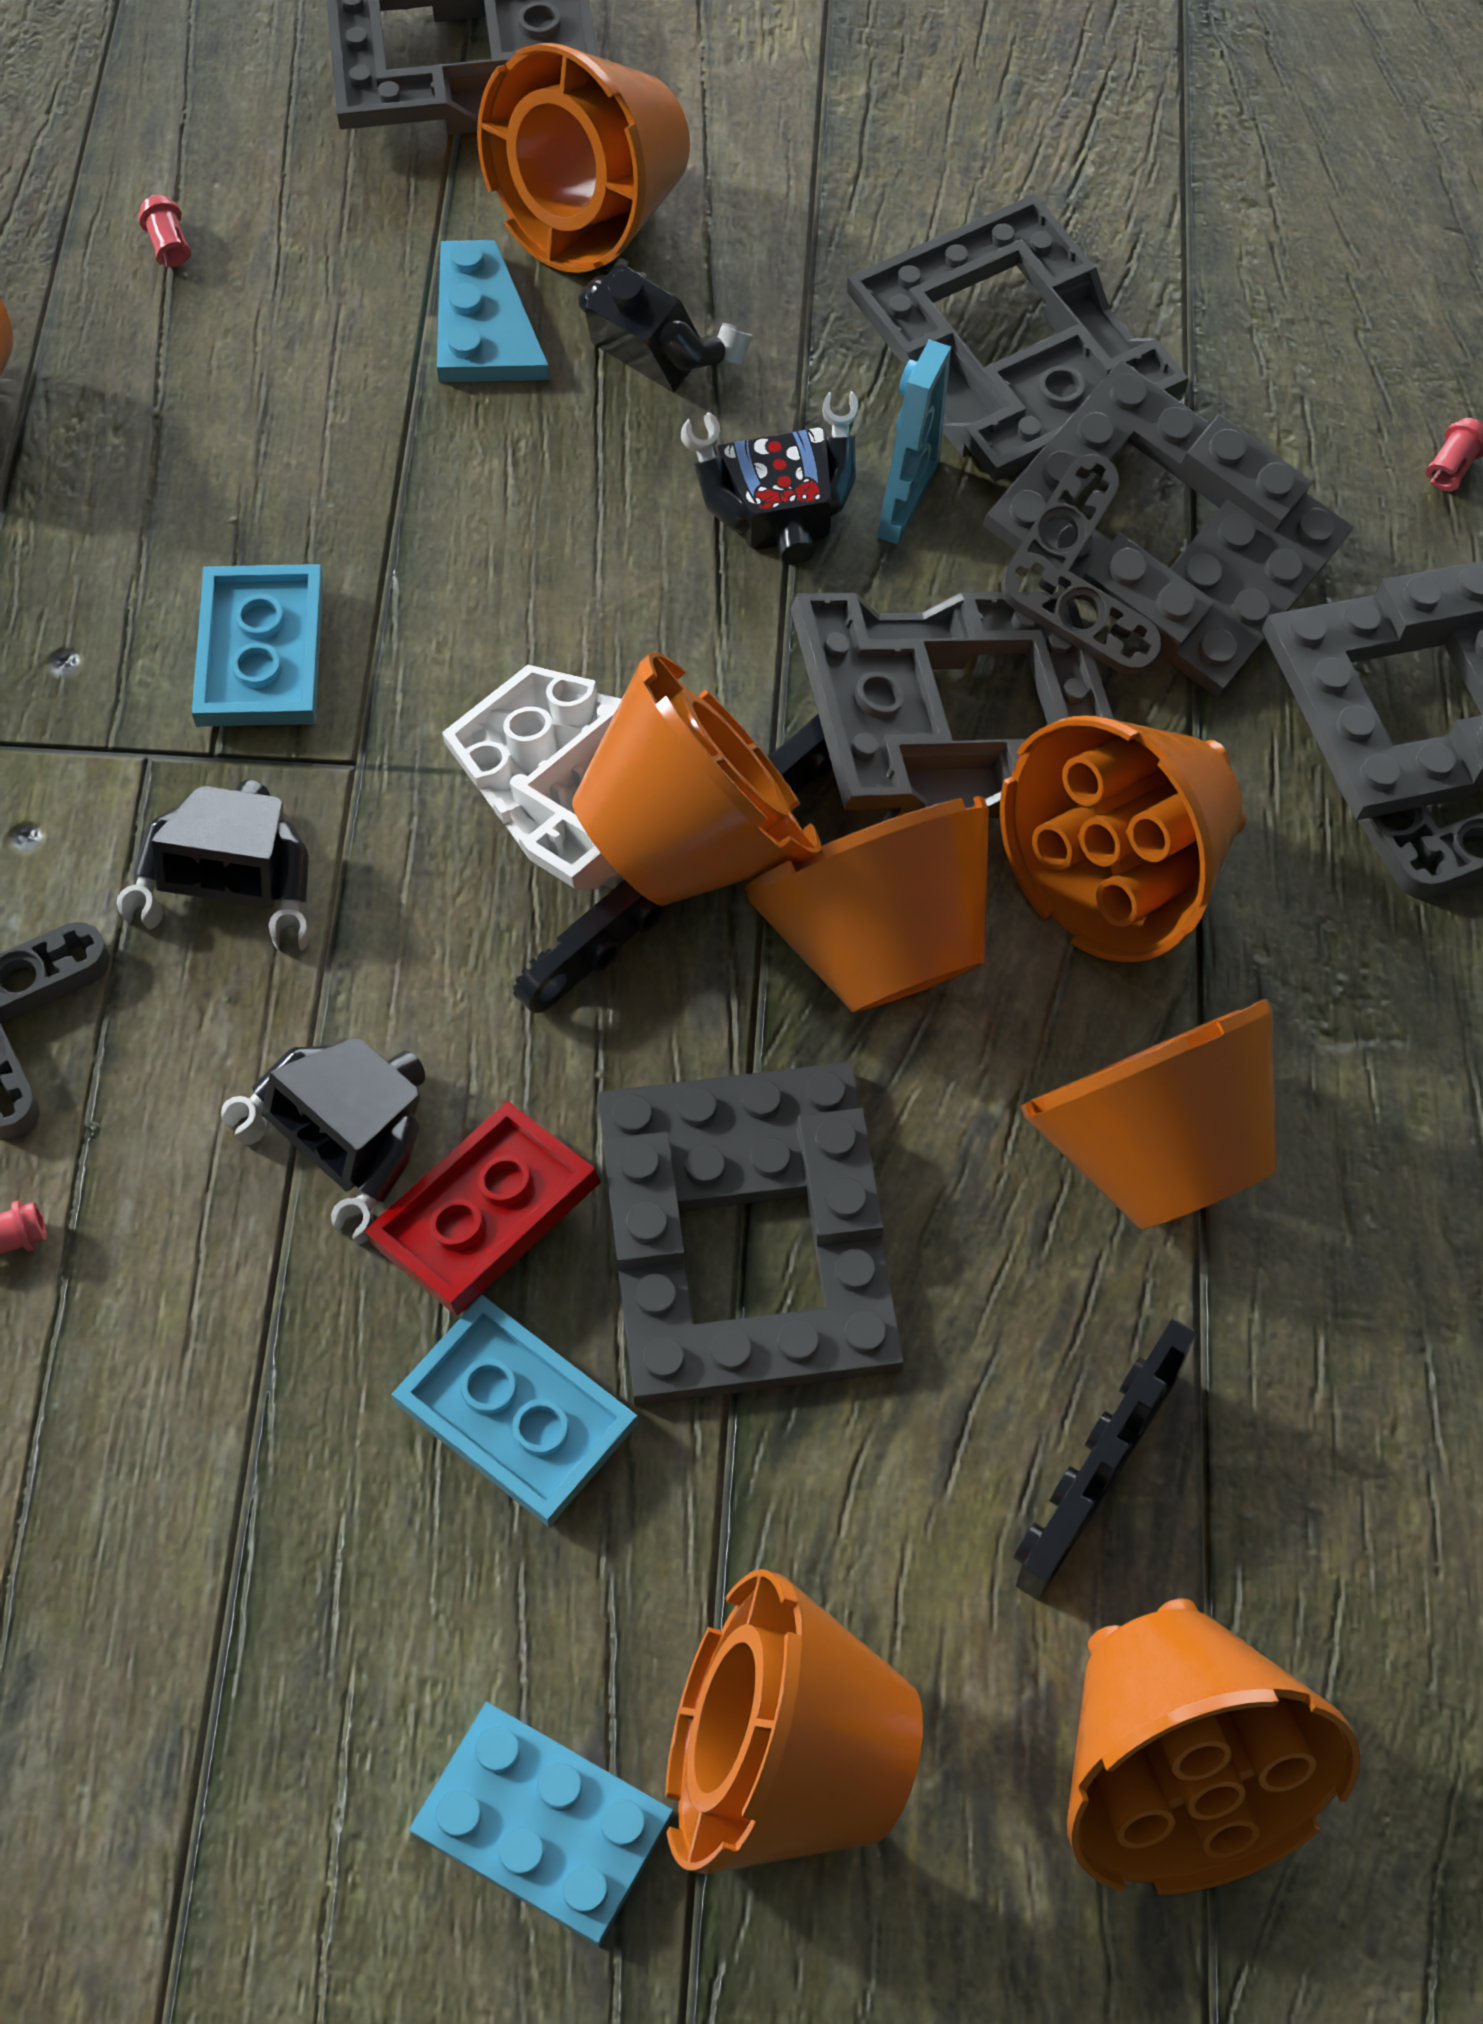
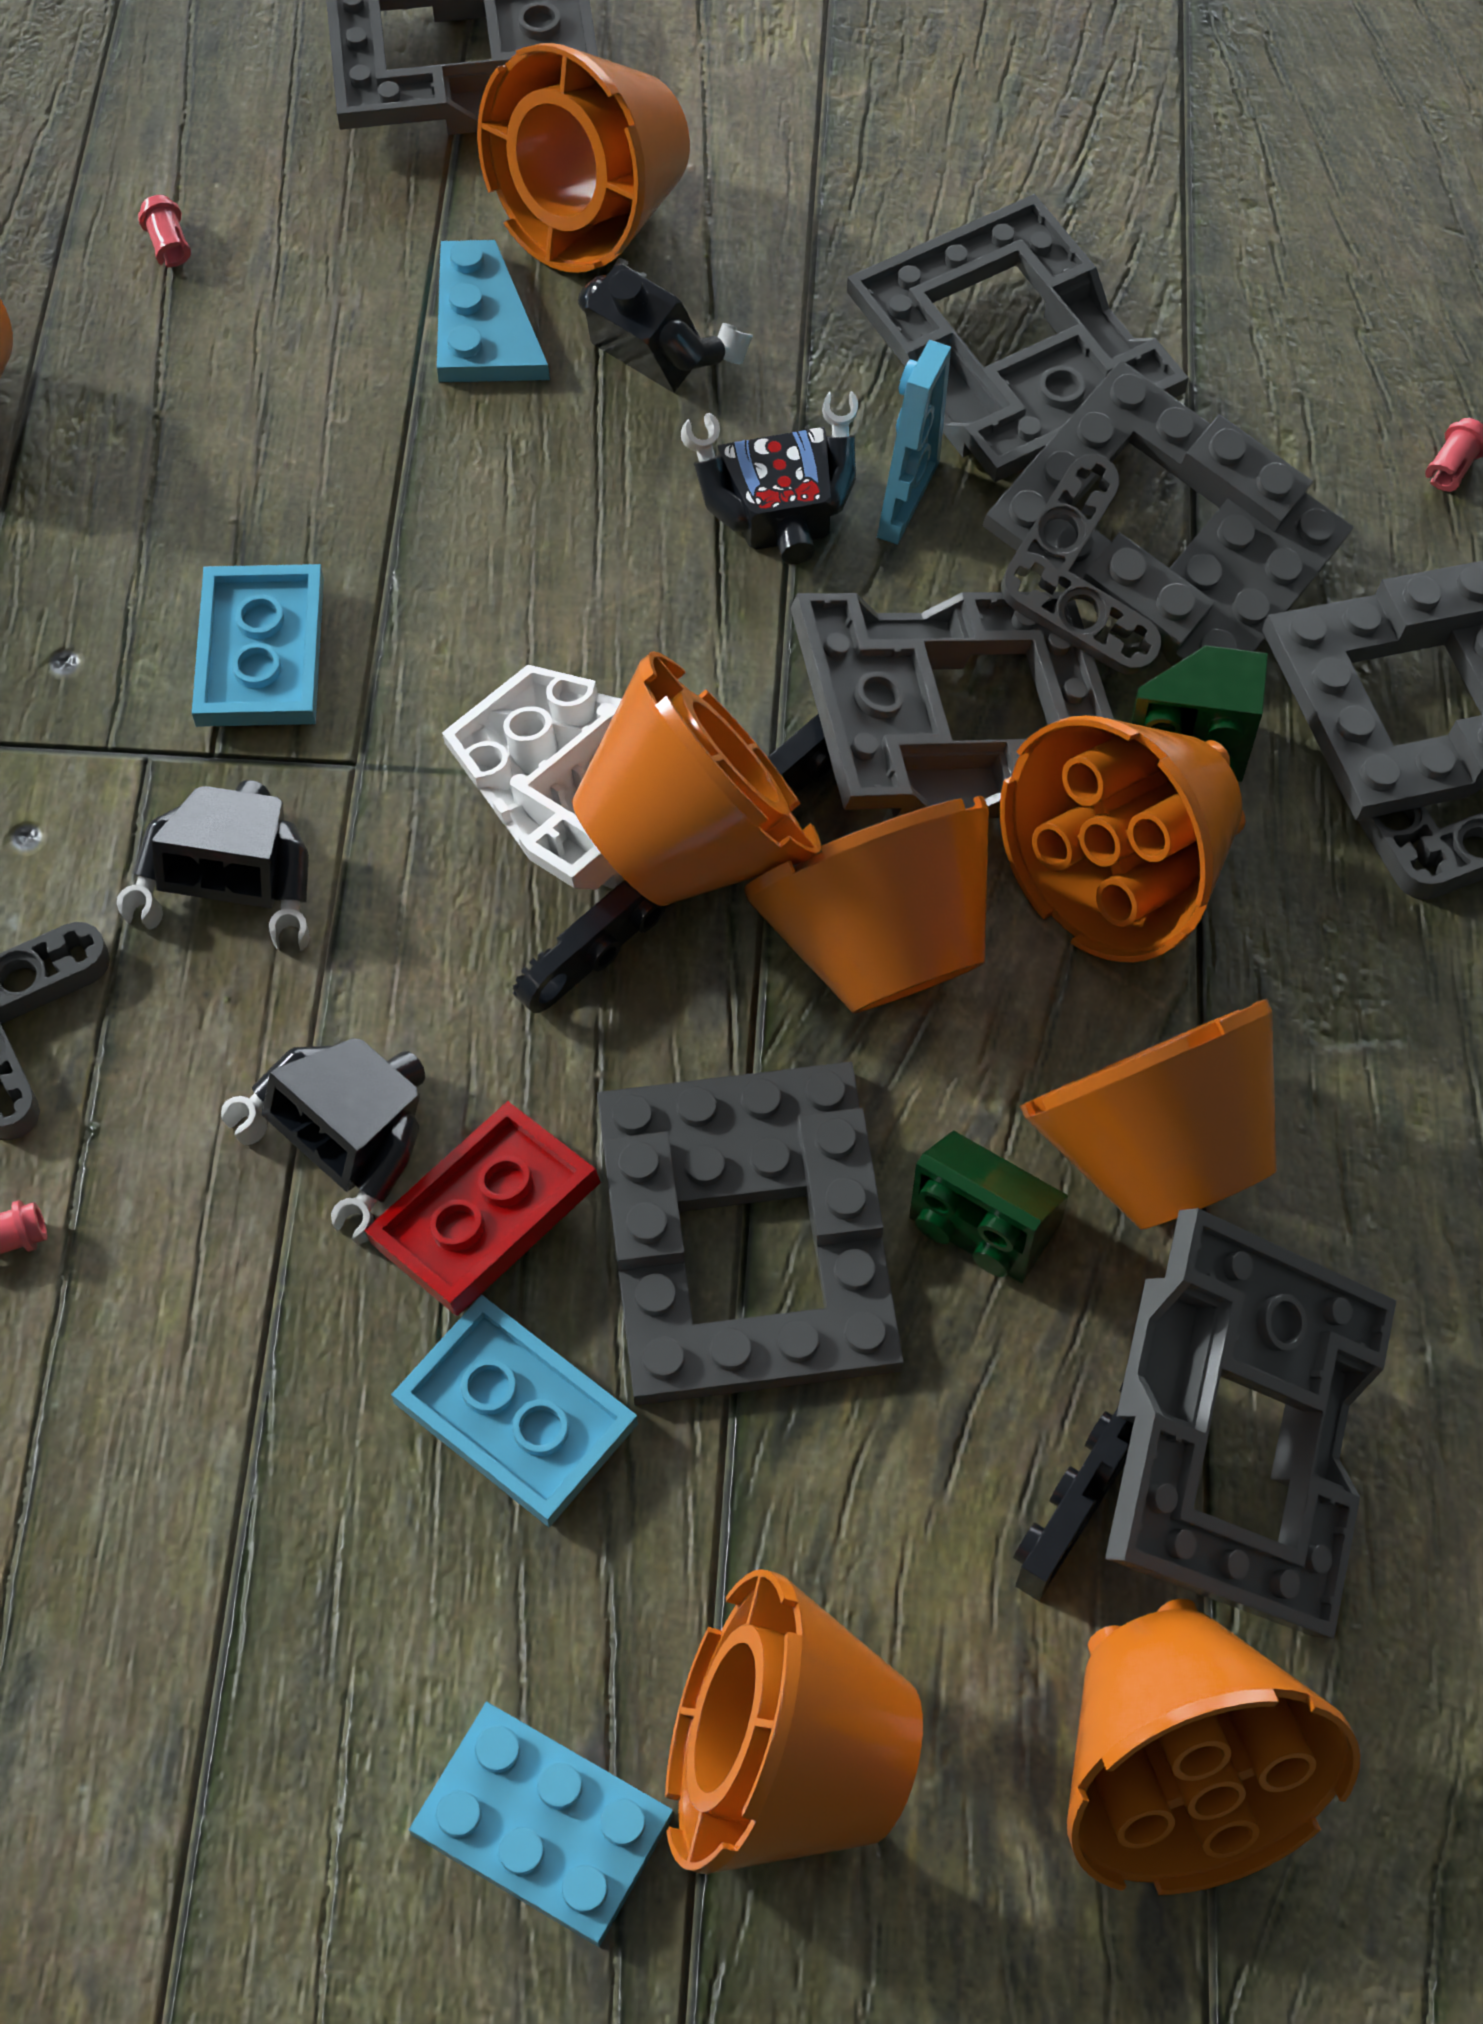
(984, 1206): none -> dark green slope
(1209, 697): none -> dark green slope
(1282, 1330): none -> dark grey piece

